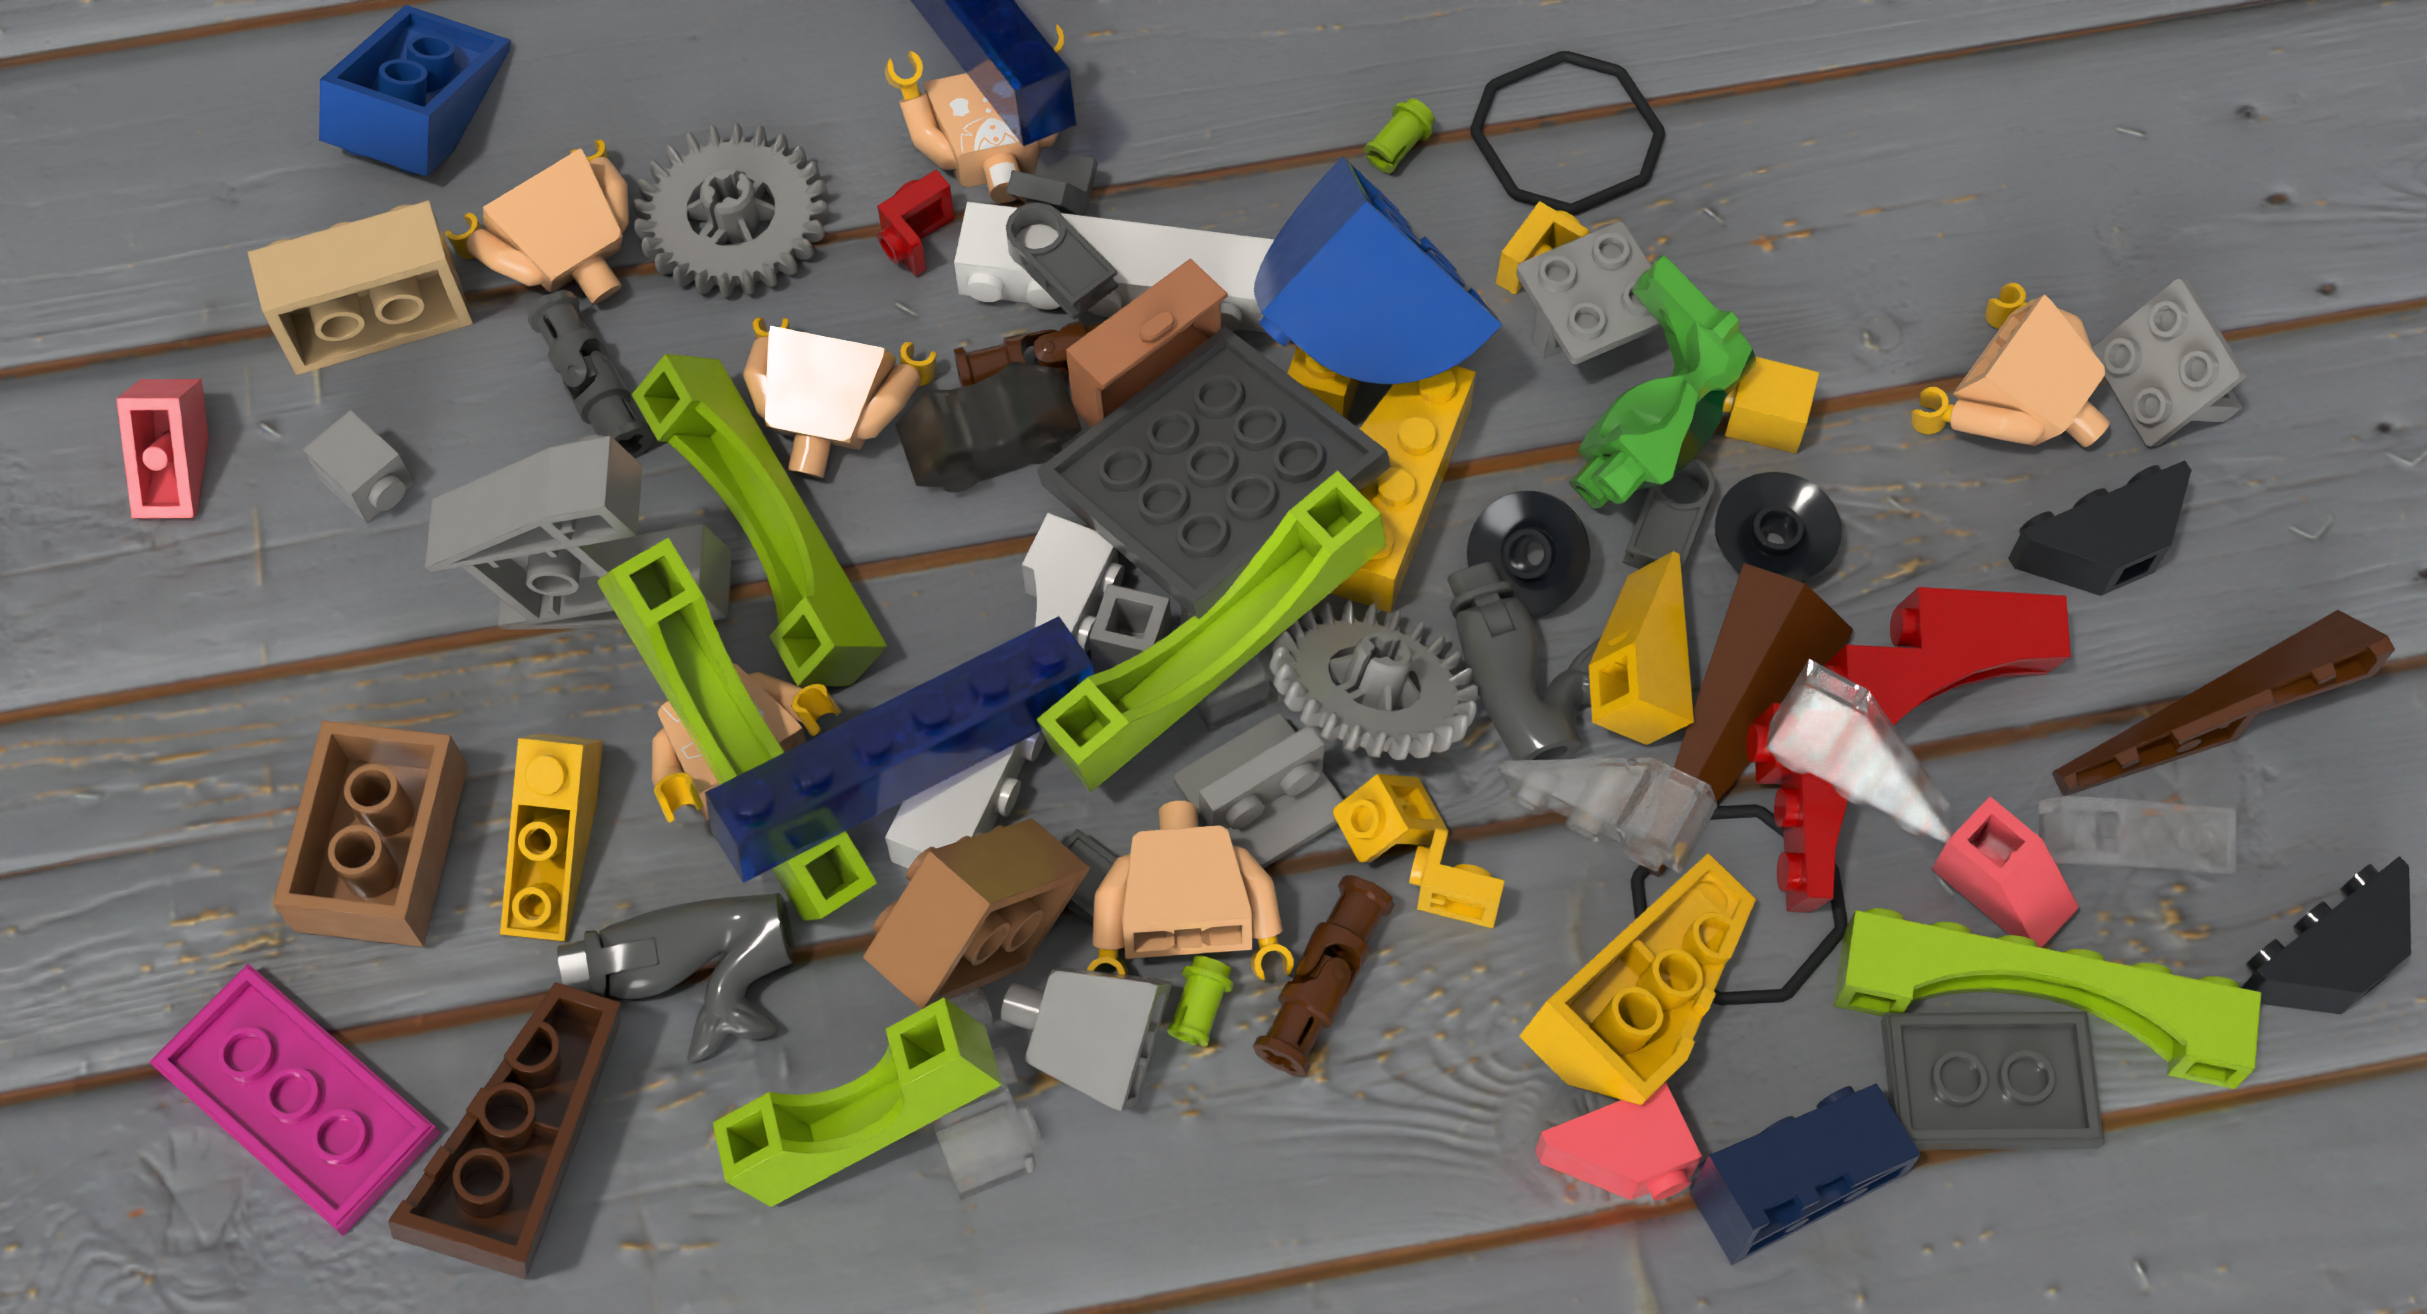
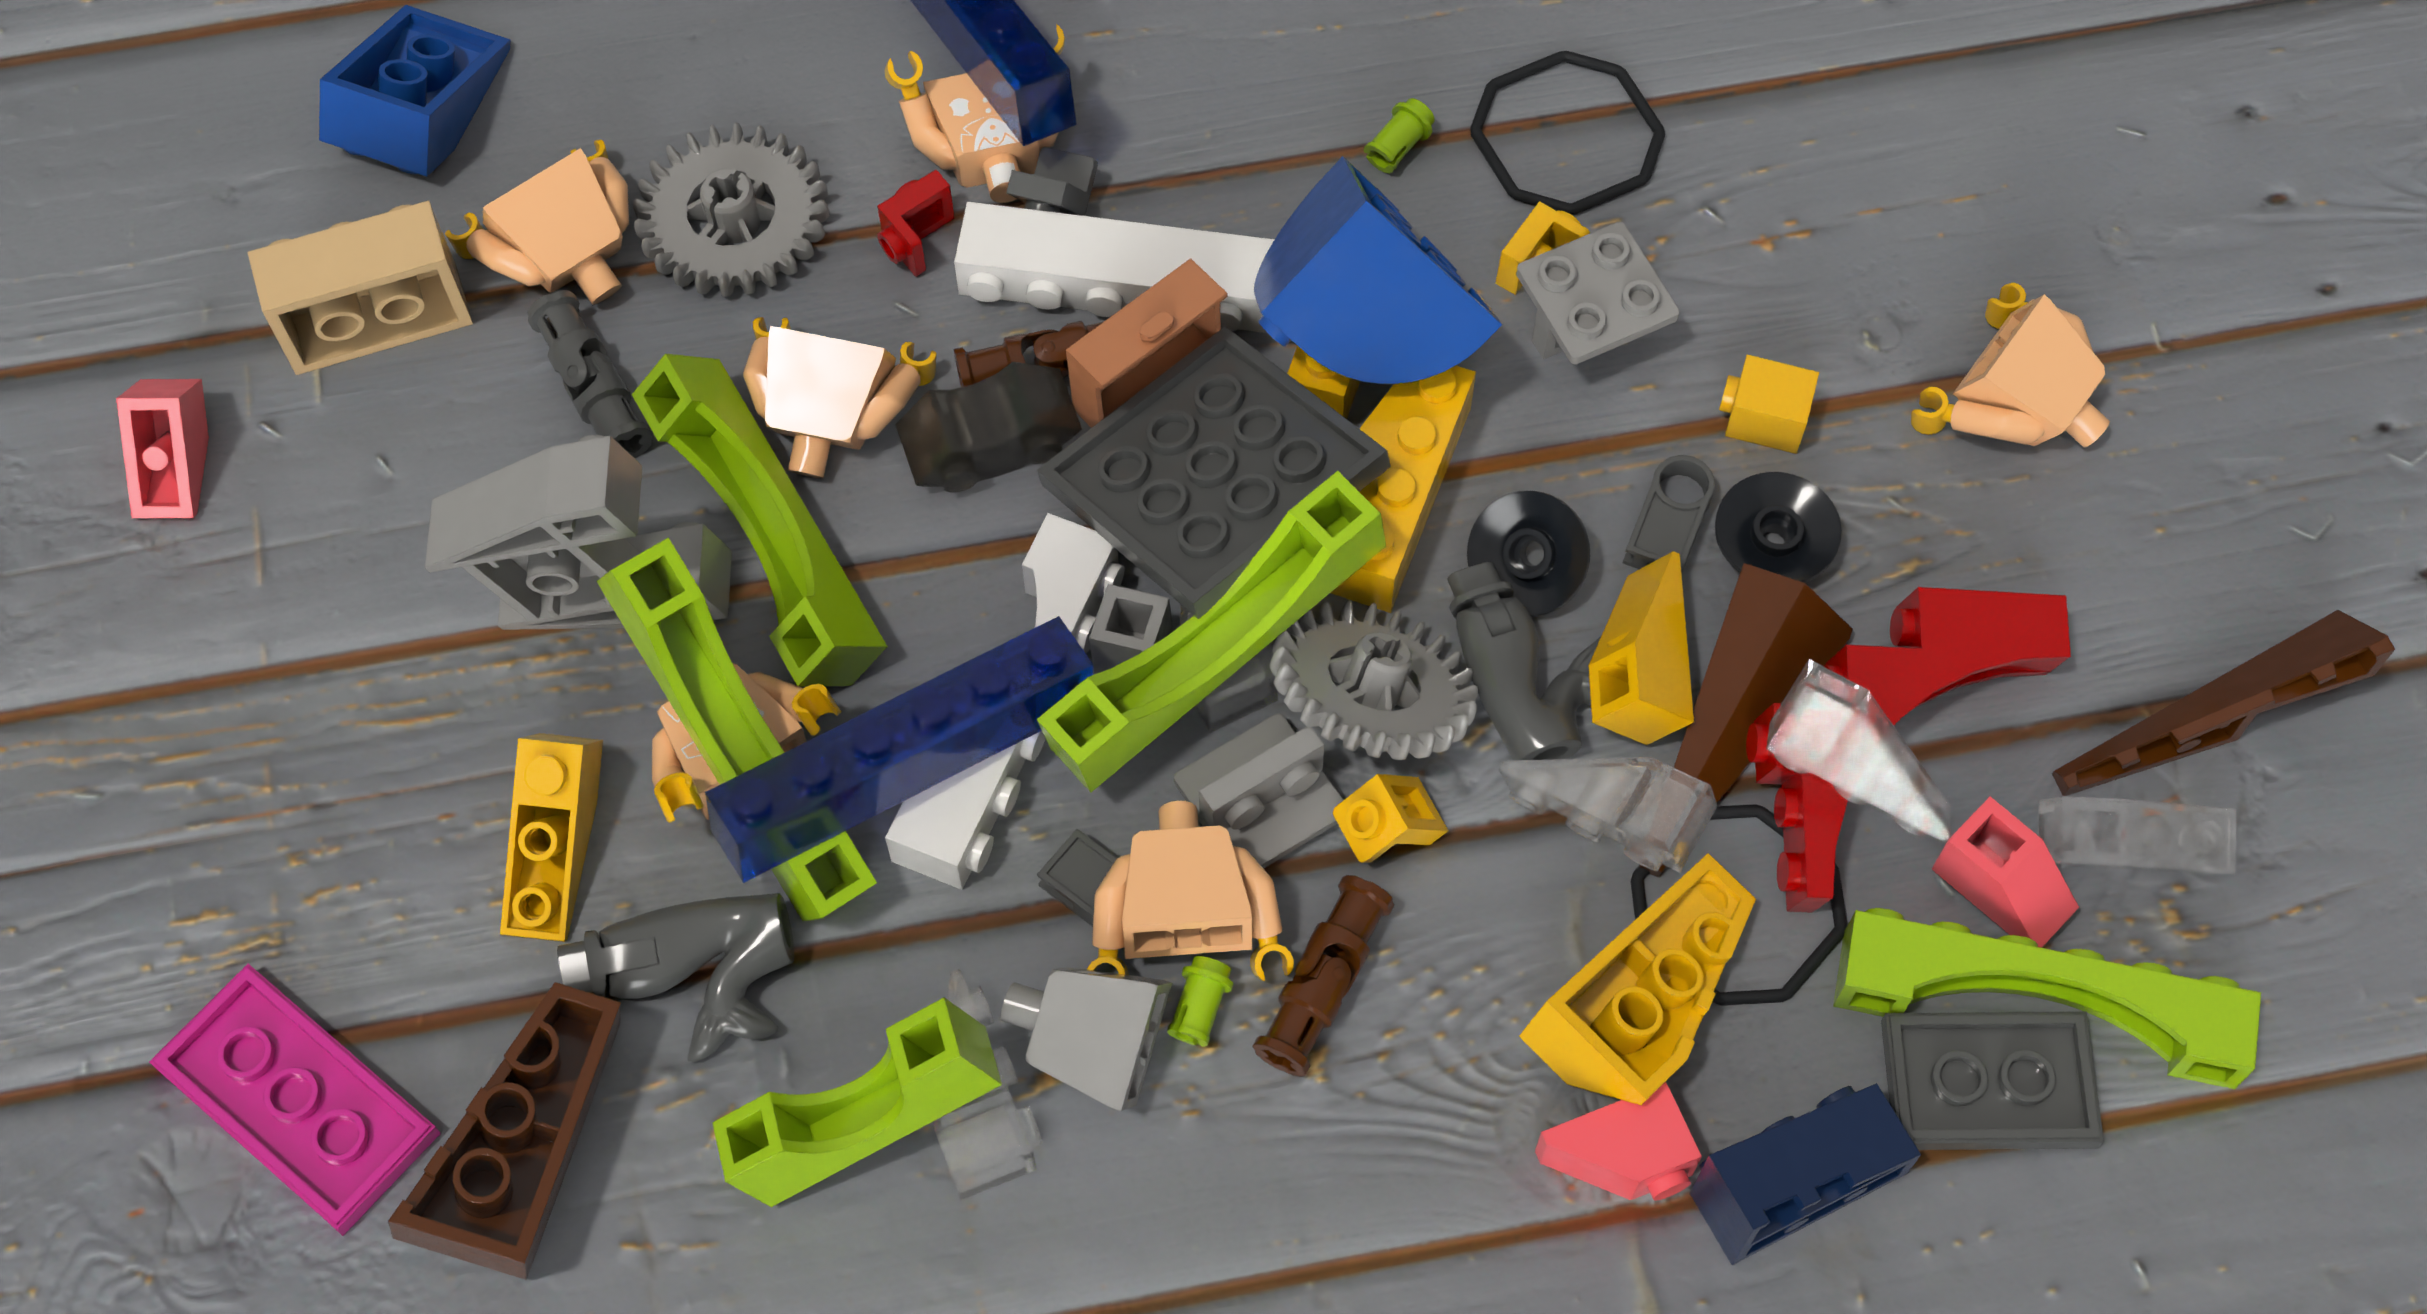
(359, 466): light grey brick -> none
(371, 833): medium nougat brick -> none
(974, 911): medium nougat brick -> none
(1065, 269): dark grey piece -> none
(1457, 891): yellow bracket -> none
(1669, 419): bright green hips -> none
(2106, 535): black slope -> none
(2171, 365): light grey bracket -> none
(2340, 949): black slope -> none

